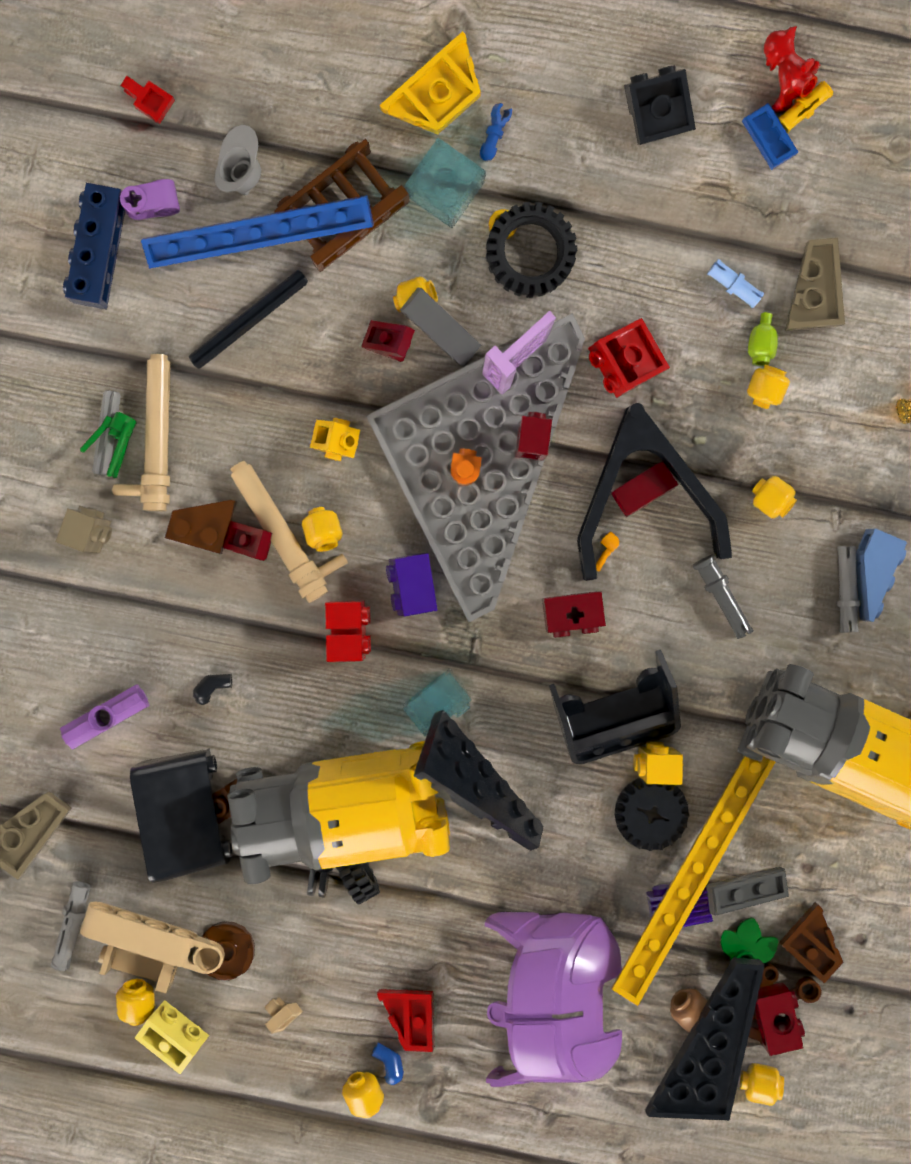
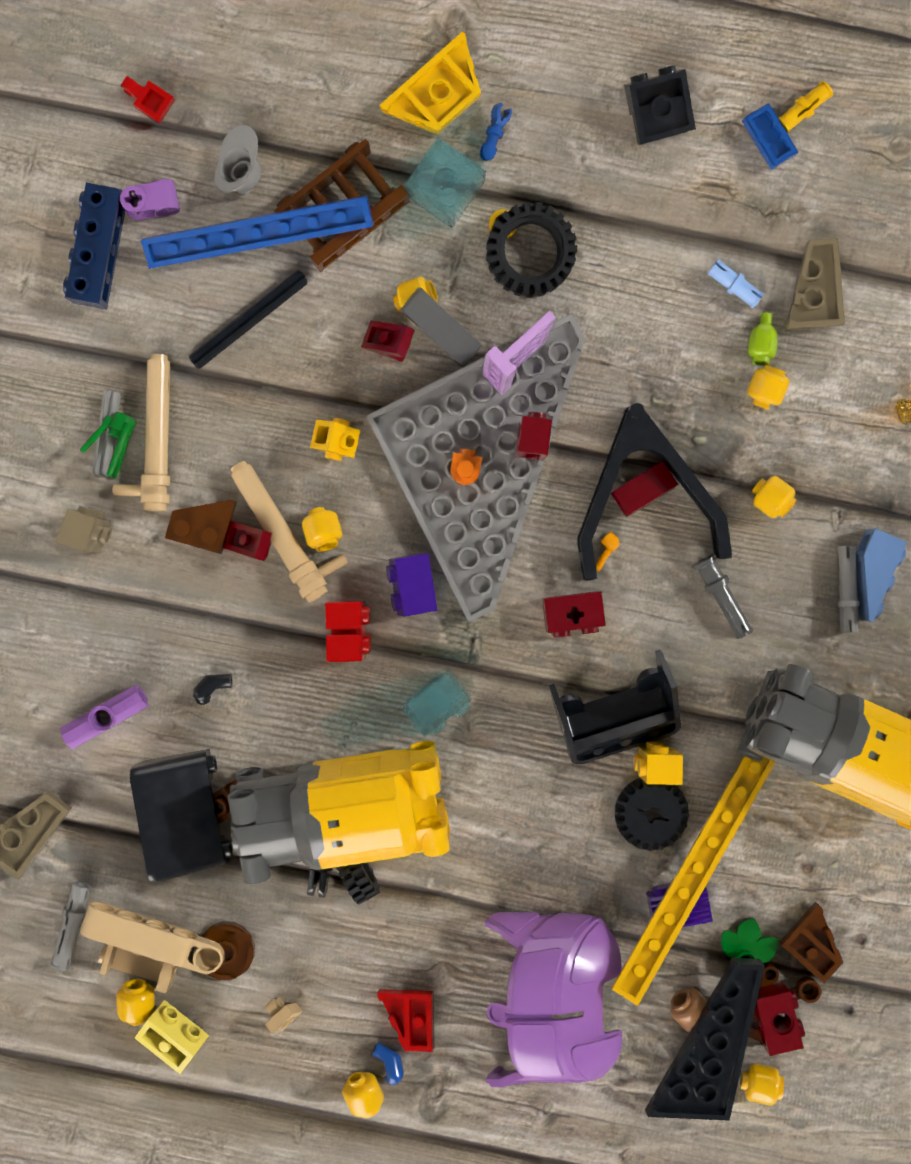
(463, 772): black wing -> none
(627, 358): red plate -> none
(747, 891): dark grey tile -> none
(794, 73): red animal -> none

